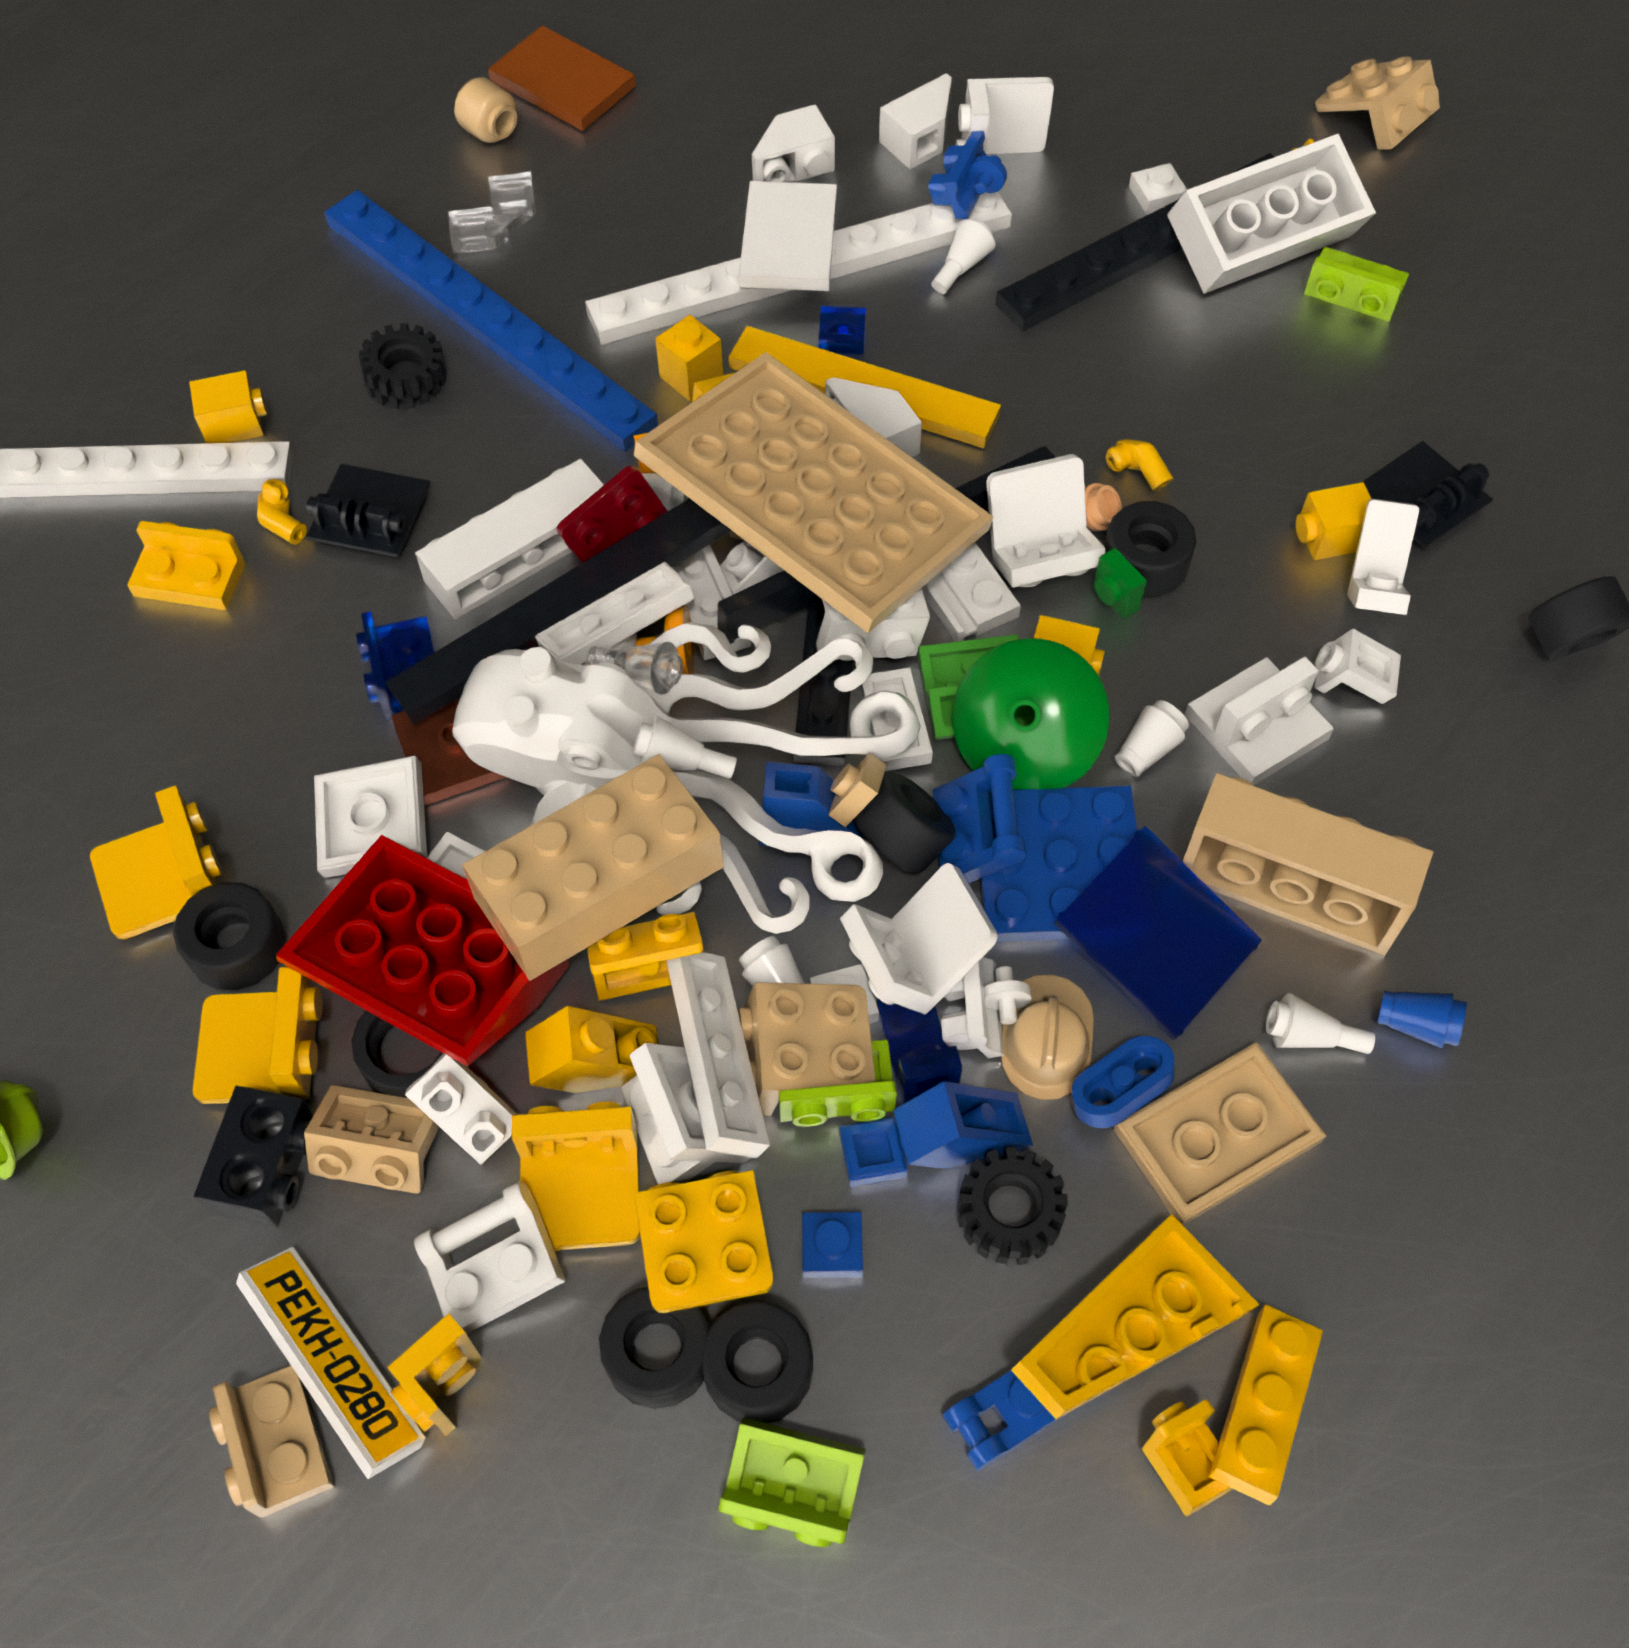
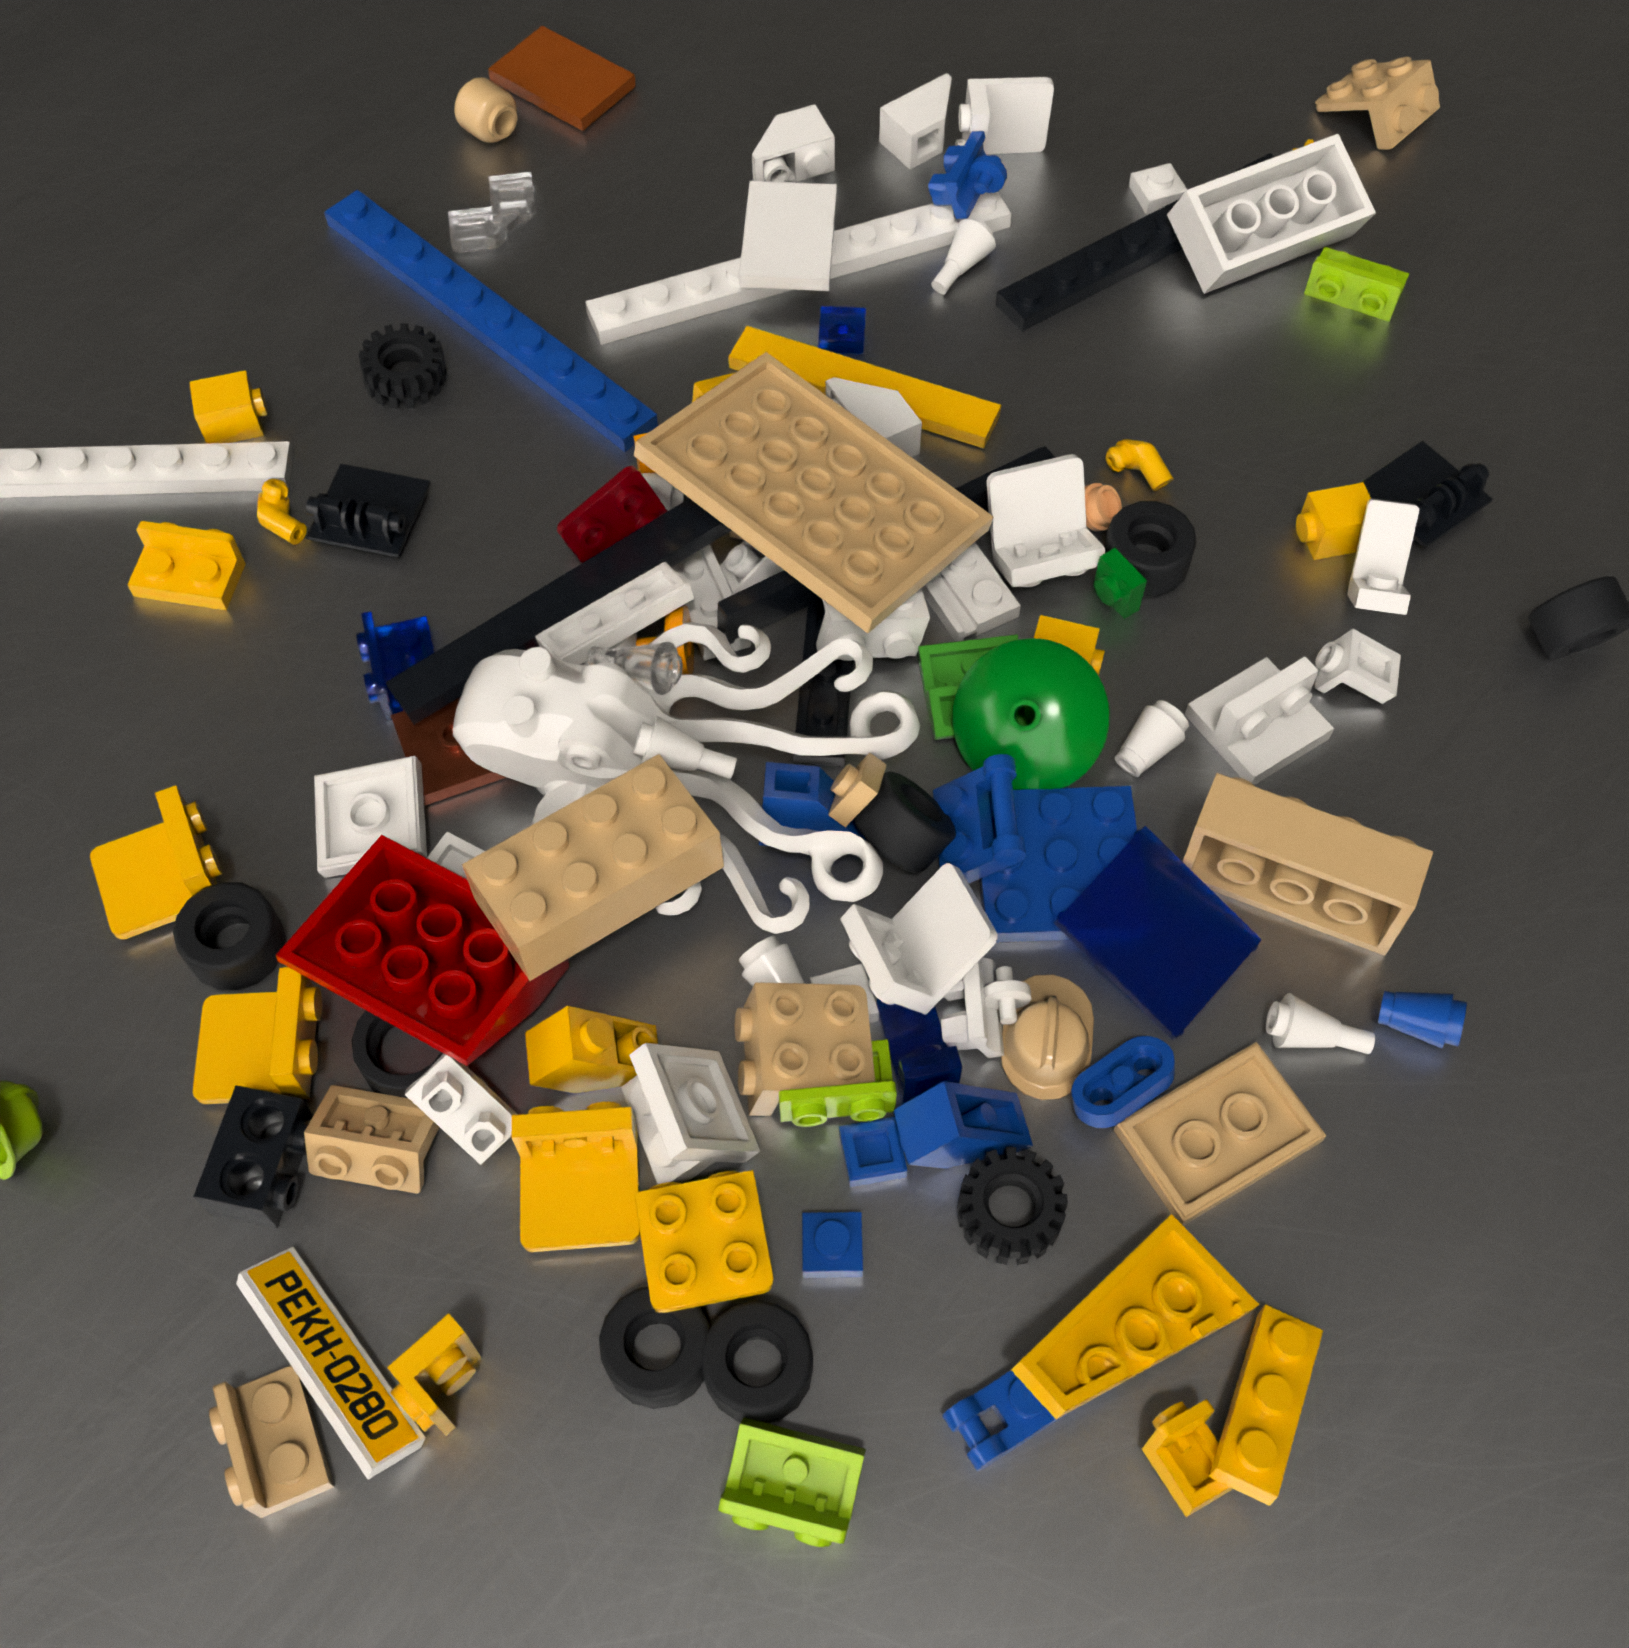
(499, 1275): white plate -> none
(505, 542): white brick -> none
(637, 954): yellow bracket -> none
(688, 355): yellow brick -> none
(717, 1056): white plate -> none
(886, 722): white plate -> none

